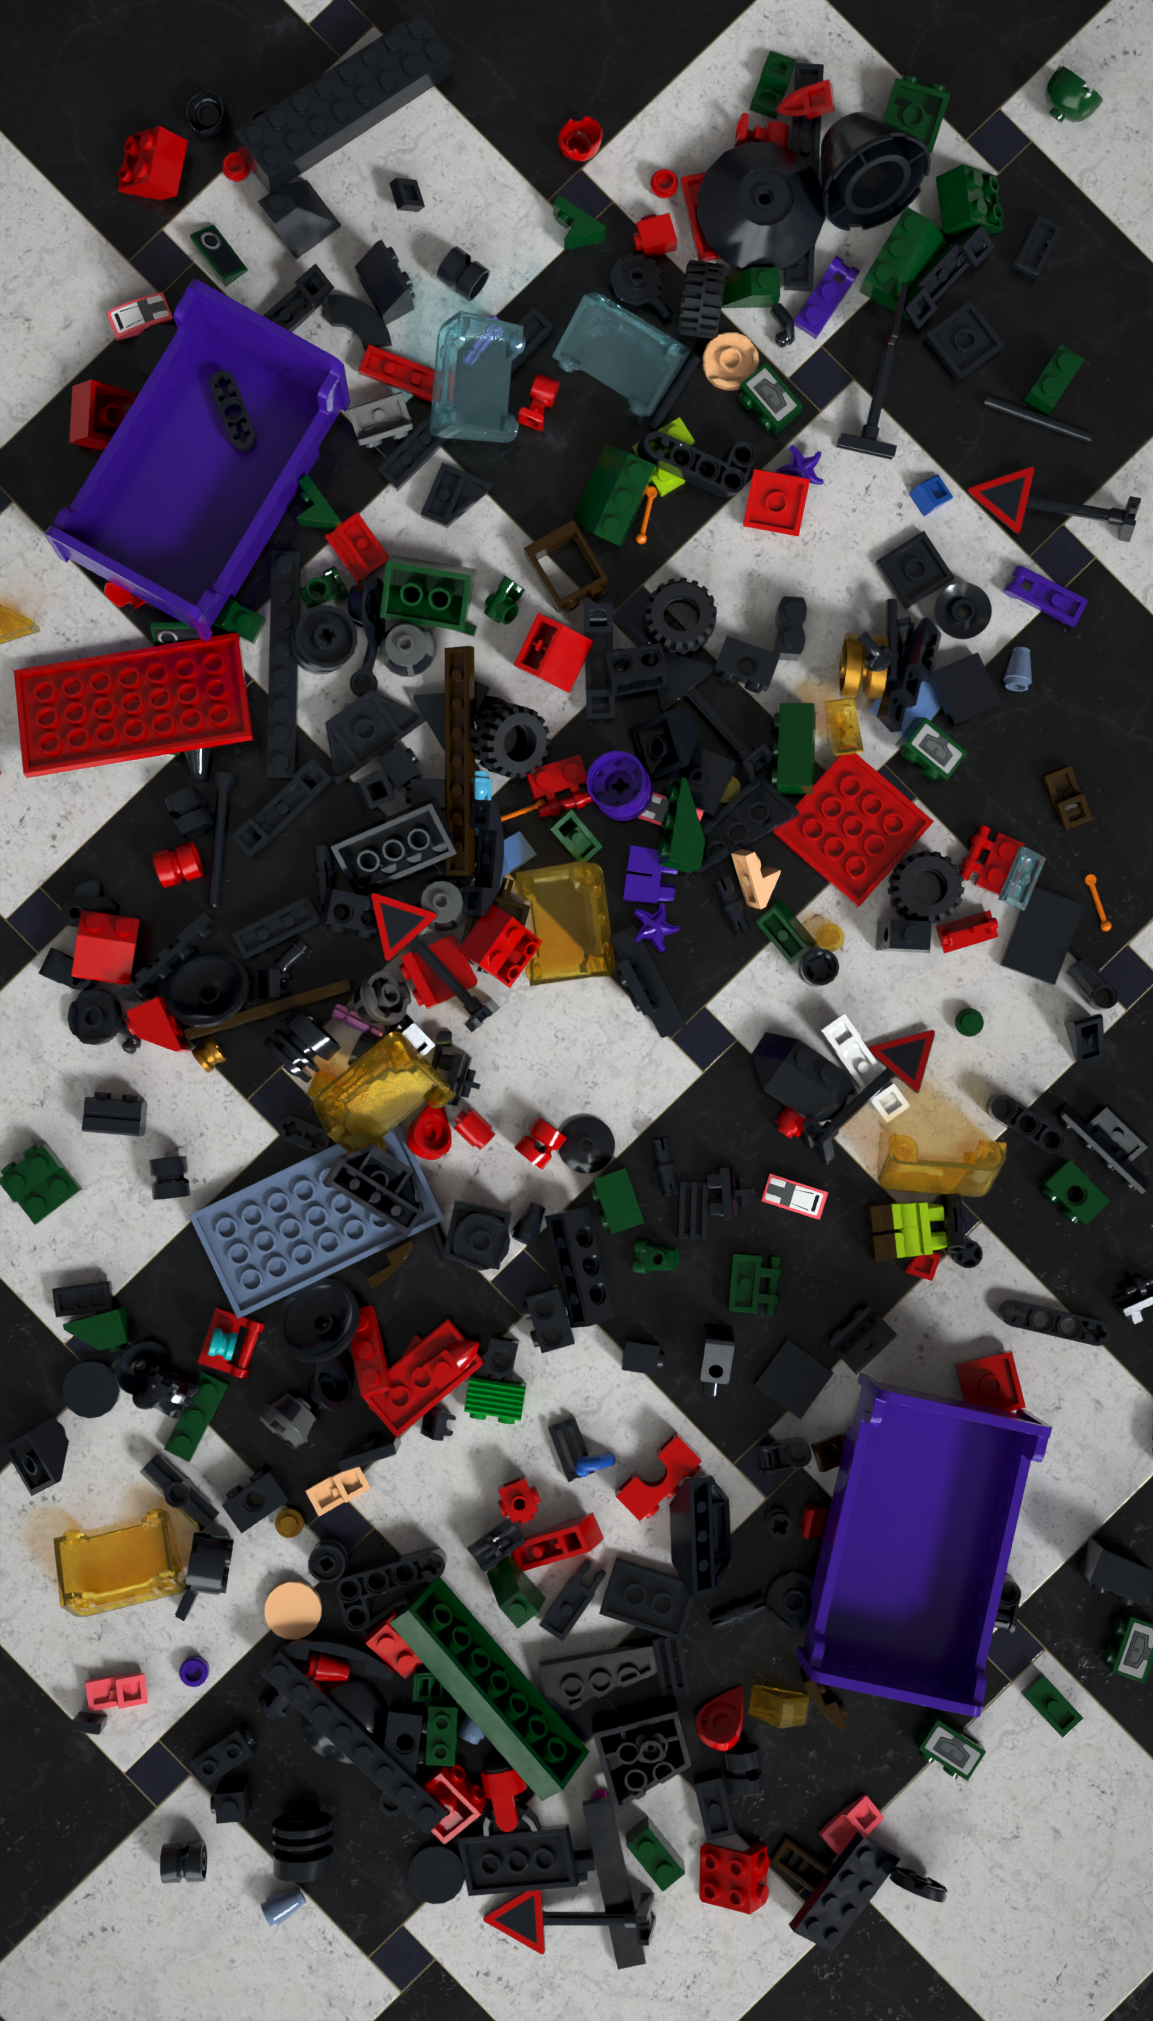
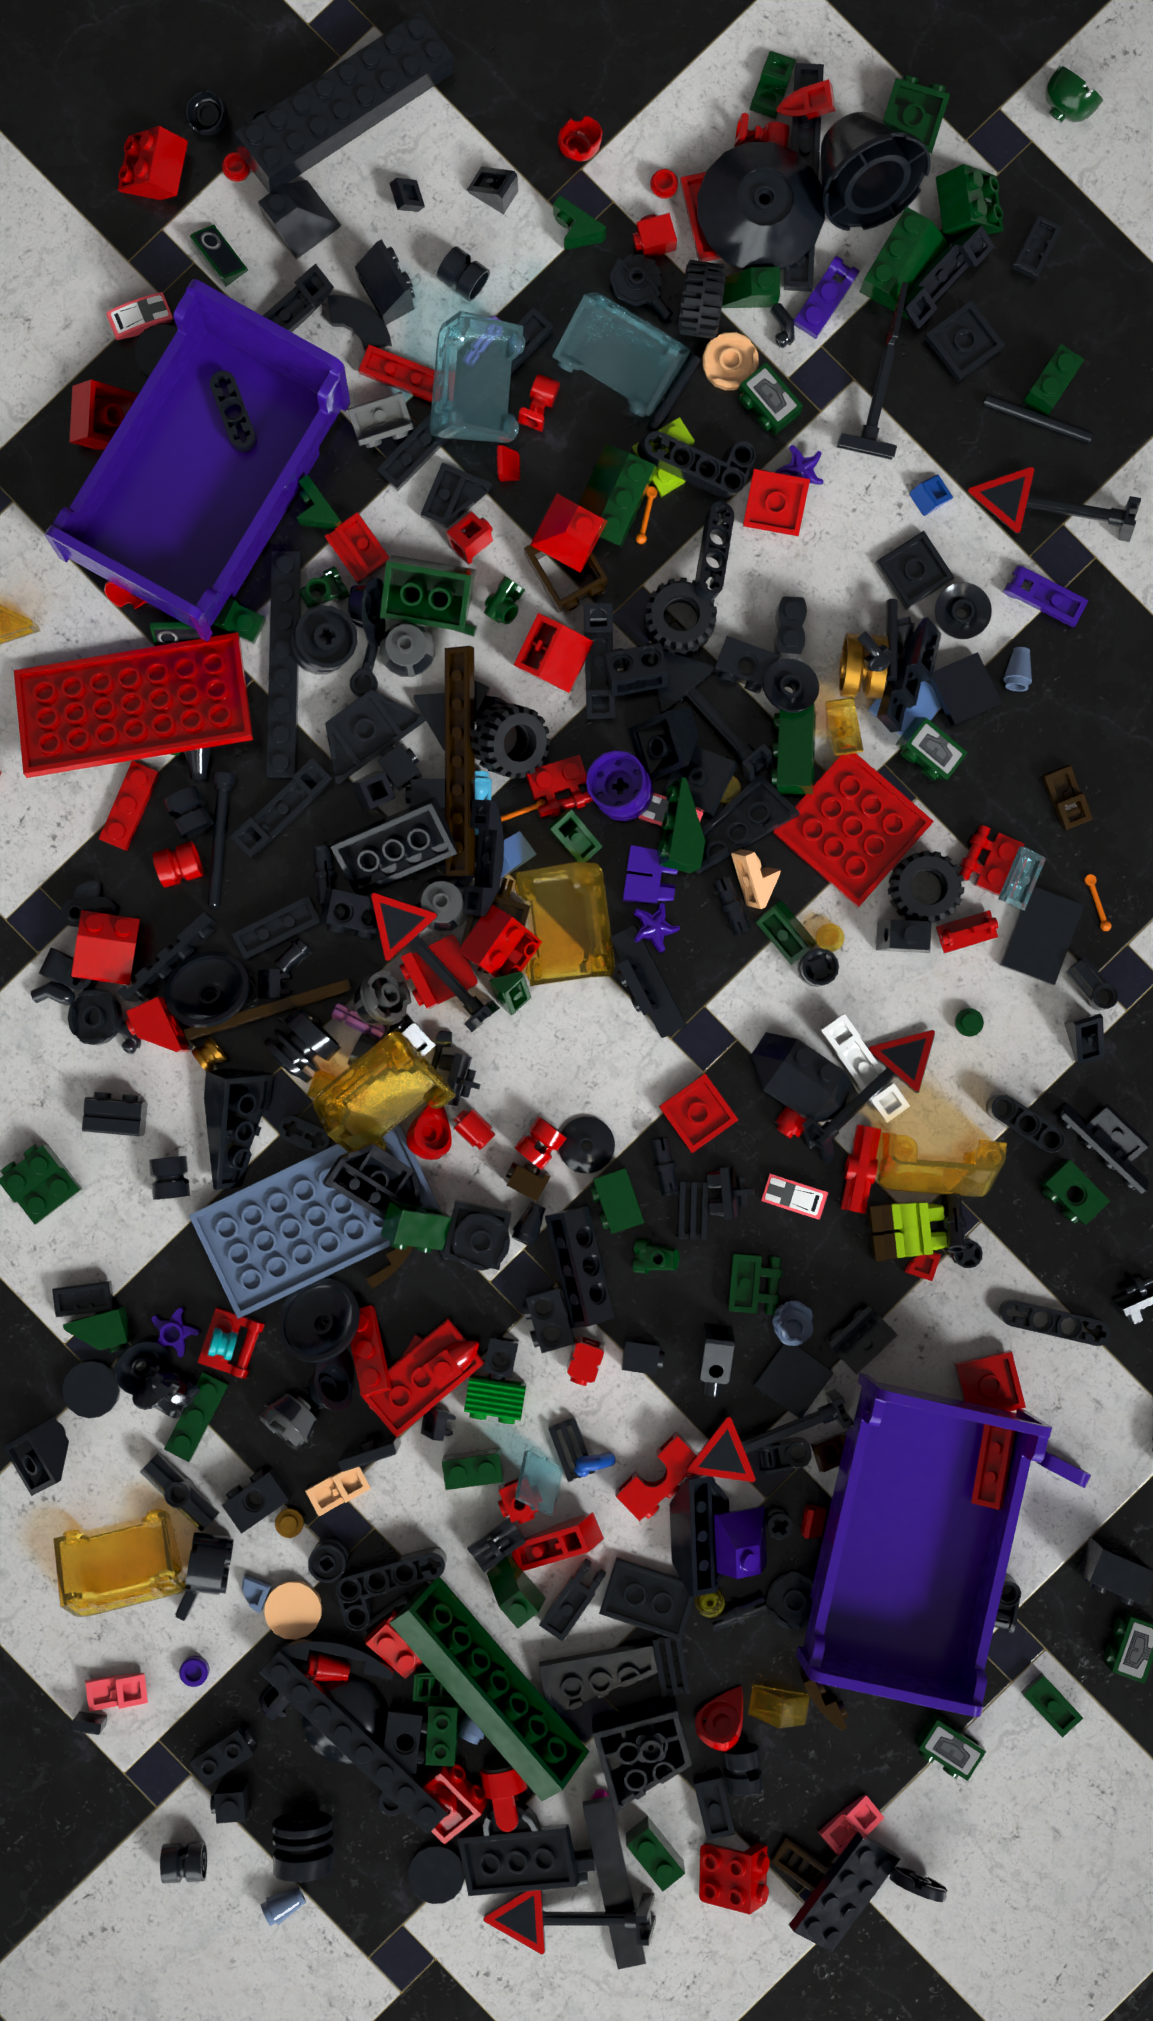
(54, 991): none -> black arm
(129, 805): none -> red plate
(174, 1331): none -> dark purple animal
(233, 1113): none -> black wedge
(255, 1592): none -> sand blue tile
(415, 1226): none -> dark green brick
(469, 536): none -> red brick
(472, 1468): none -> dark green brick
(495, 187): none -> black slope
(508, 464): none -> red slope
(510, 991): none -> dark green slope
(527, 1180): none -> dark brown brick
(539, 1483): none -> clear light blue piece
(568, 533): none -> red slope
(585, 1360): none -> red brick
(698, 1113): none -> red plate
(710, 1604): none -> clear yellow tile
(716, 551): none -> black beam
(727, 1456): none -> piece
(741, 1542): none -> dark purple slope
(793, 1323): none -> sand blue hair
(796, 676): none -> black dish
(861, 1168): none -> red piece
(993, 1467): none -> red plate
(1065, 1469): none -> dark purple beam

